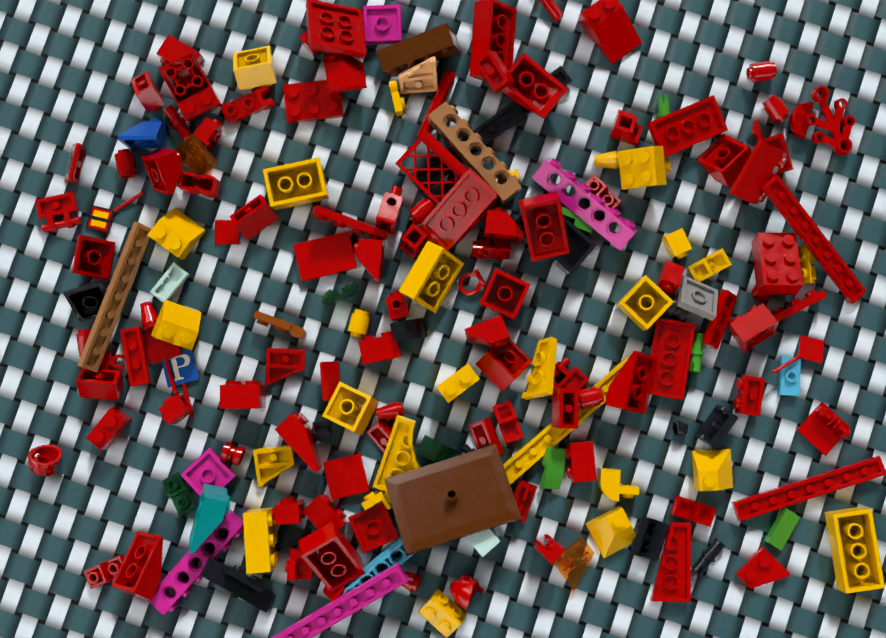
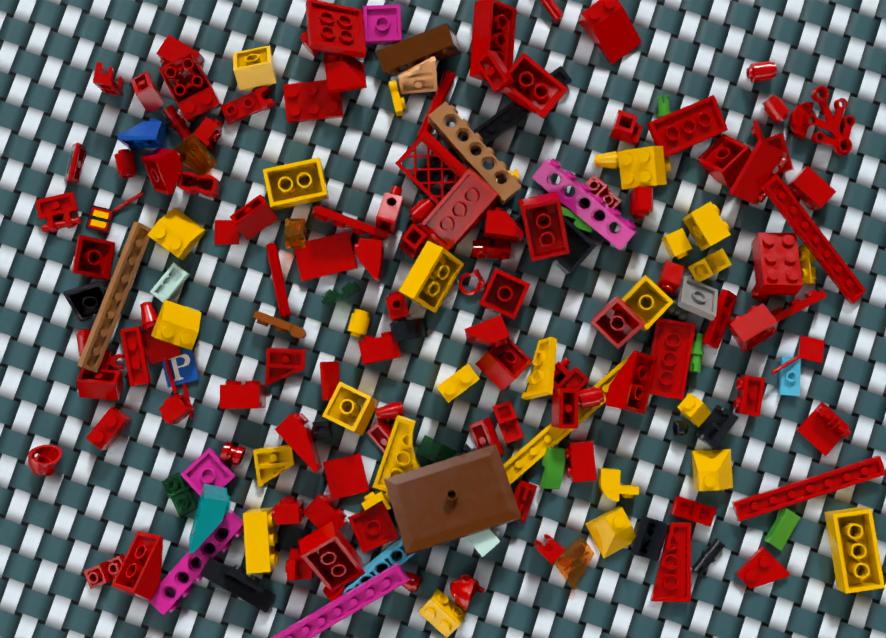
(105, 80): none -> red hinge
(278, 280): none -> red axle
(295, 233): none -> clear orange brick
(617, 322): none -> red slope
(641, 202): none -> red brick
(694, 410): none -> yellow brick
(706, 226): none -> yellow brick
(811, 189): none -> red brick

